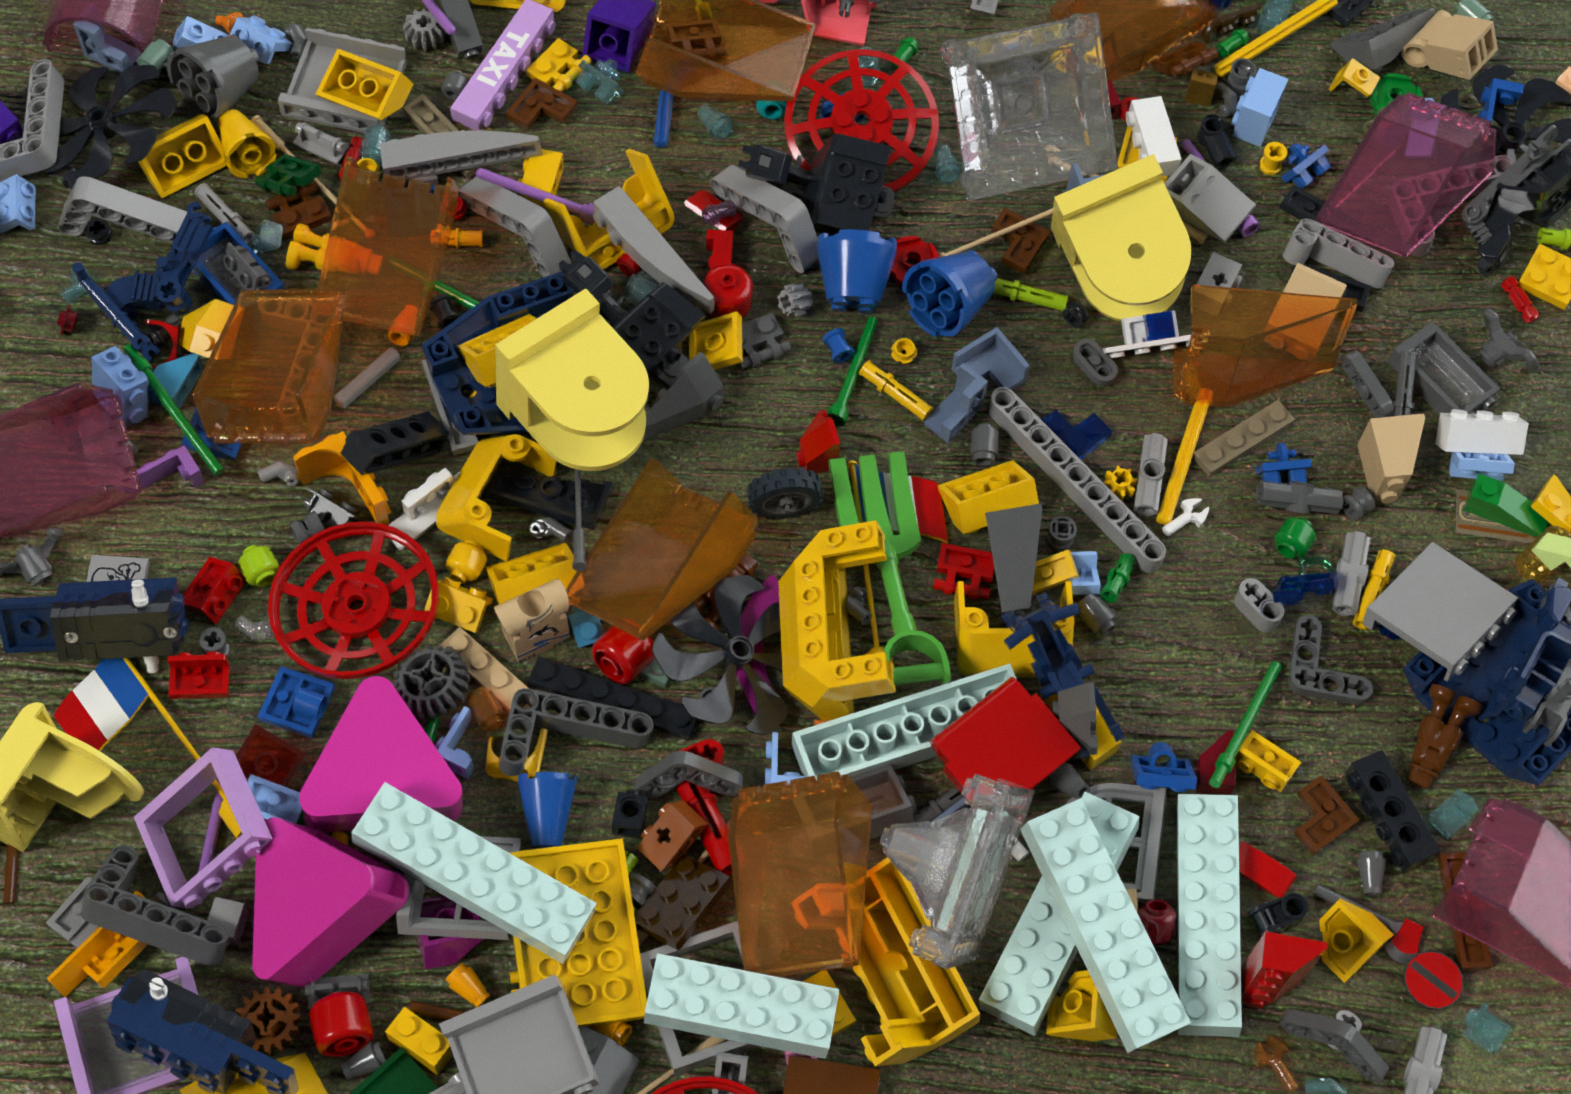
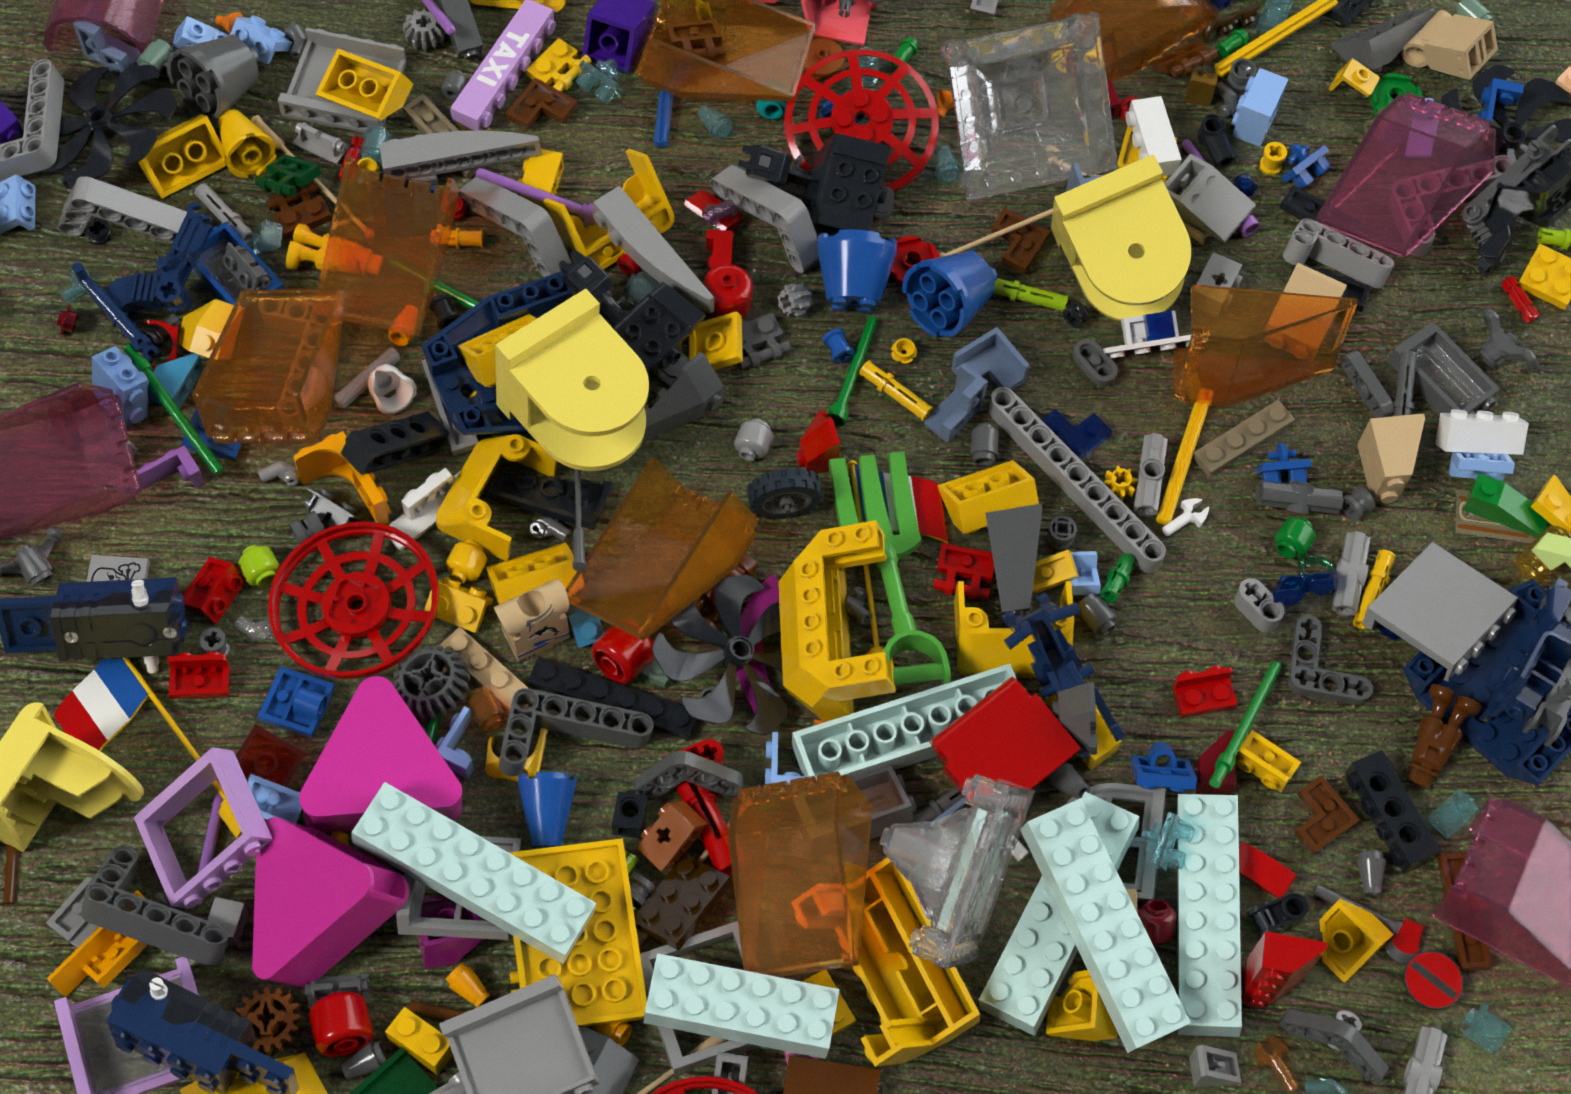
(384, 380): none -> white hair
(753, 440): none -> light grey head
(821, 49): none -> dark orange piece
(944, 102): none -> orange rock
(1164, 854): none -> clear light blue hips
(1204, 692): none -> red bracket
(1214, 1067): none -> light grey slope
(1246, 184): none -> clear blue plate

